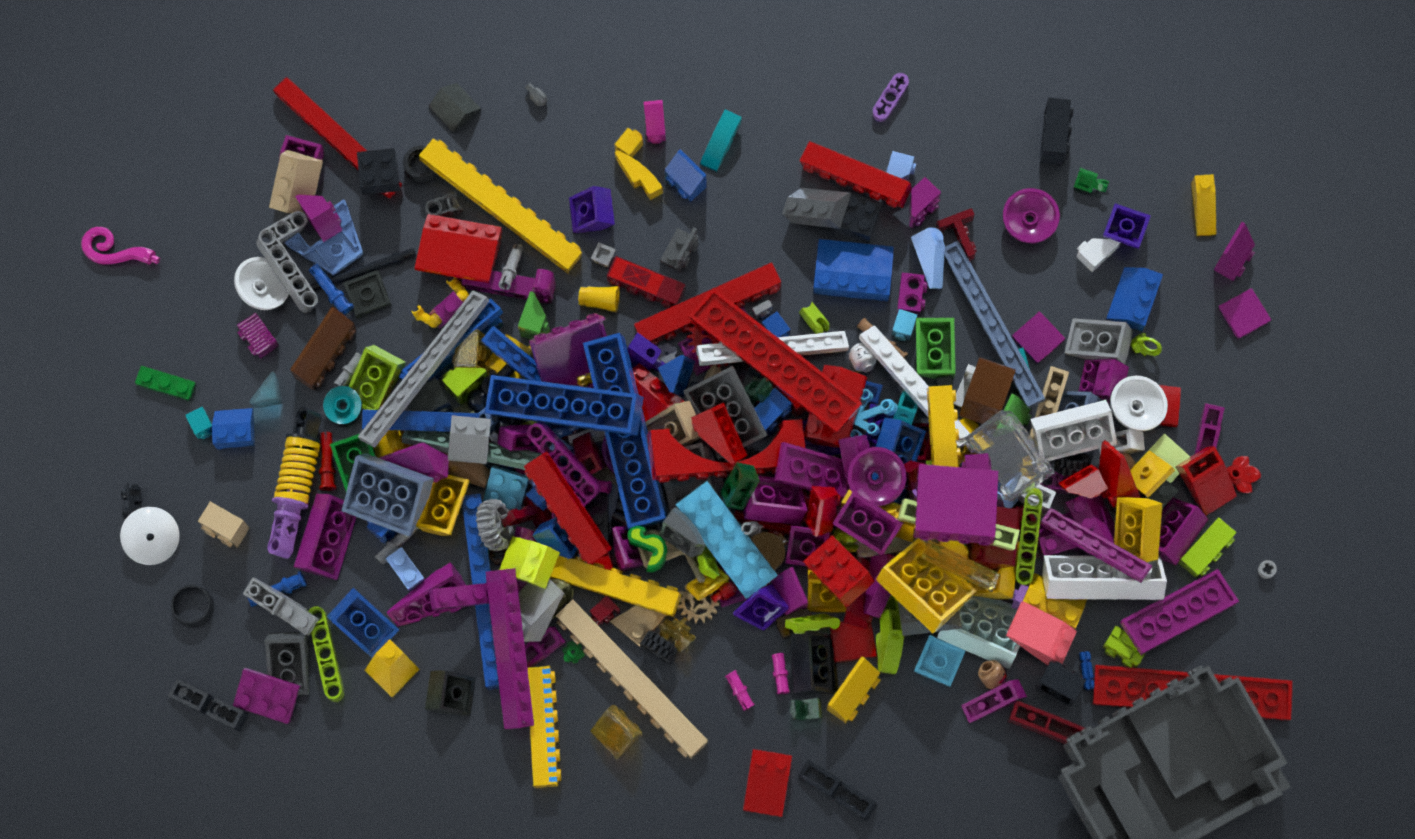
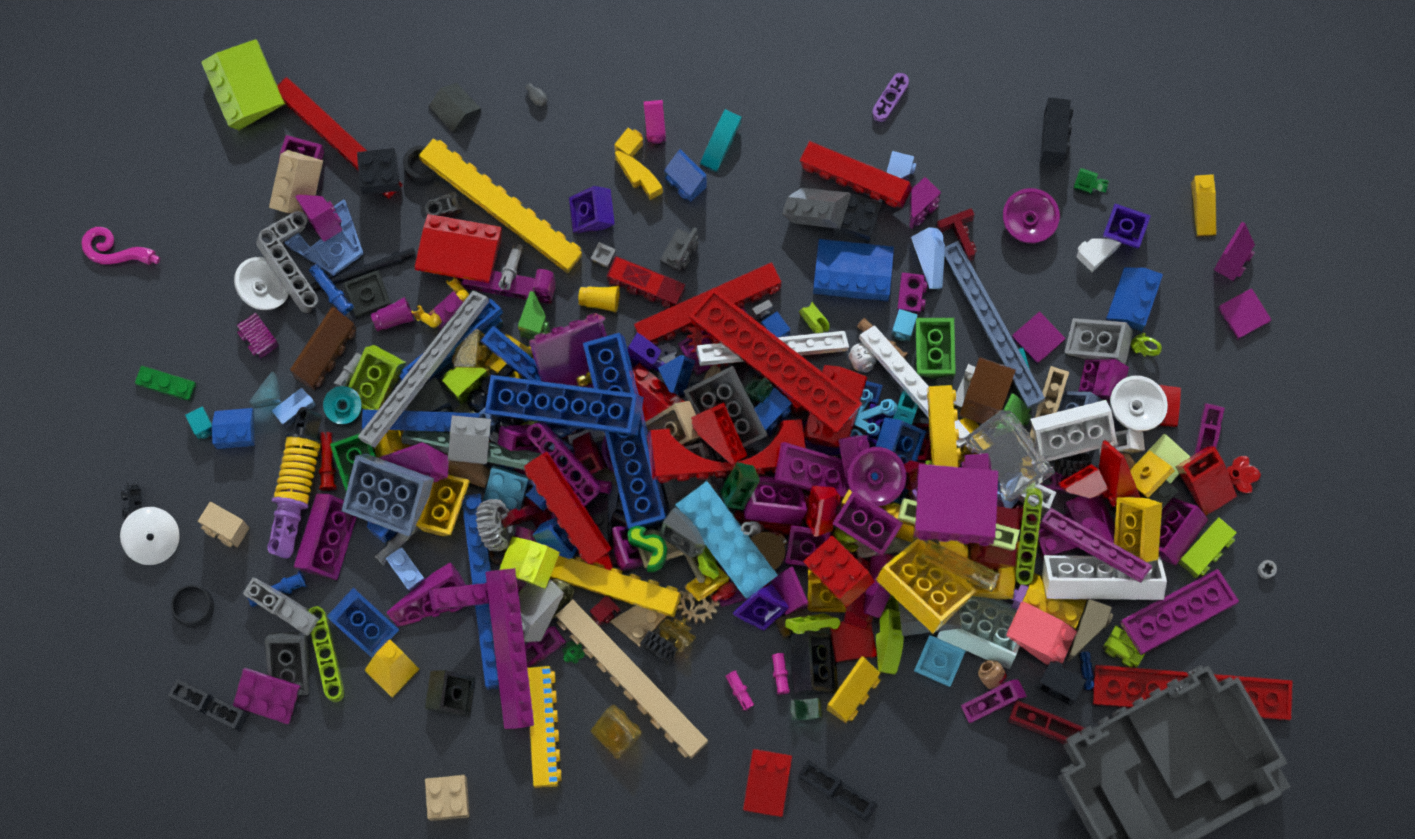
(242, 84): none -> lime slope
(287, 409): none -> light blue panel
(393, 315): none -> magenta plant
(447, 797): none -> tan brick
(1092, 621): none -> dark tan slope

